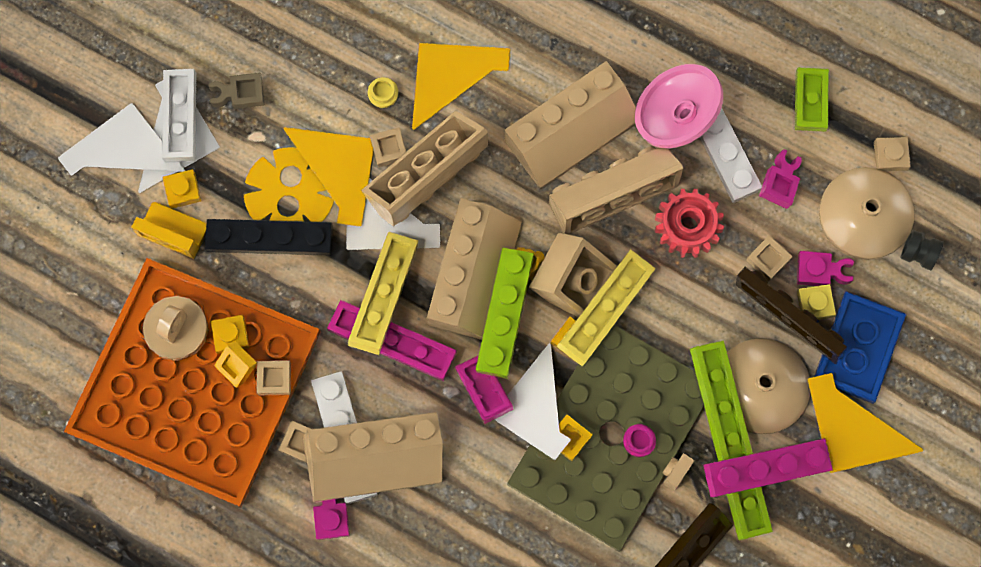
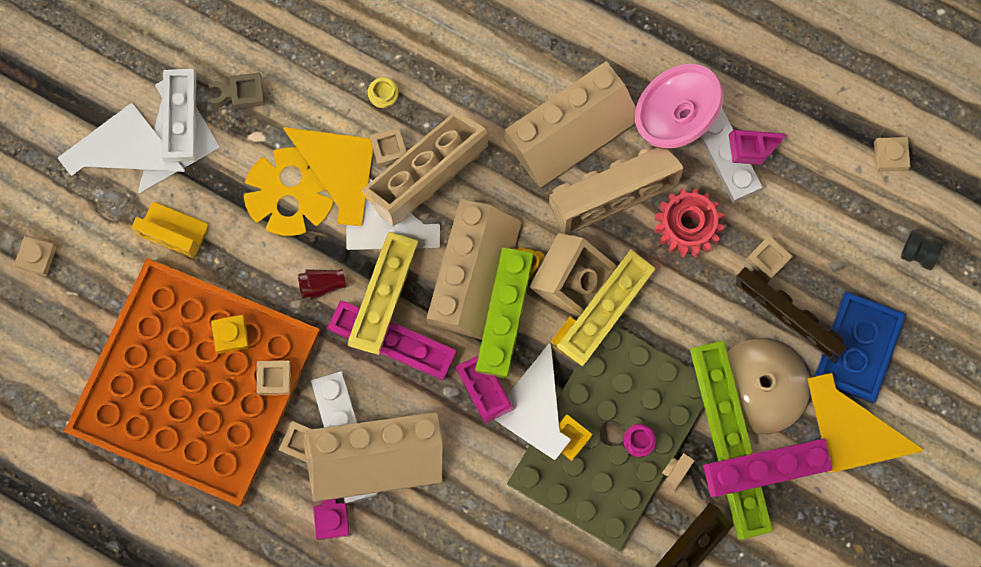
(35, 256): none -> tan plate
(175, 328): tan tile -> none
(181, 189): yellow plate -> none
(235, 364): yellow plate -> none
(269, 237): black plate -> none
(320, 282): none -> dark red cone
(448, 72): yellow sticker -> none
(753, 146): none -> dark pink tile
(779, 182): dark pink plate -> none
(811, 99): lime plate -> none
(817, 269): dark pink plate -> none
(817, 301): light yellow plate -> none
(857, 229): tan dish -> none

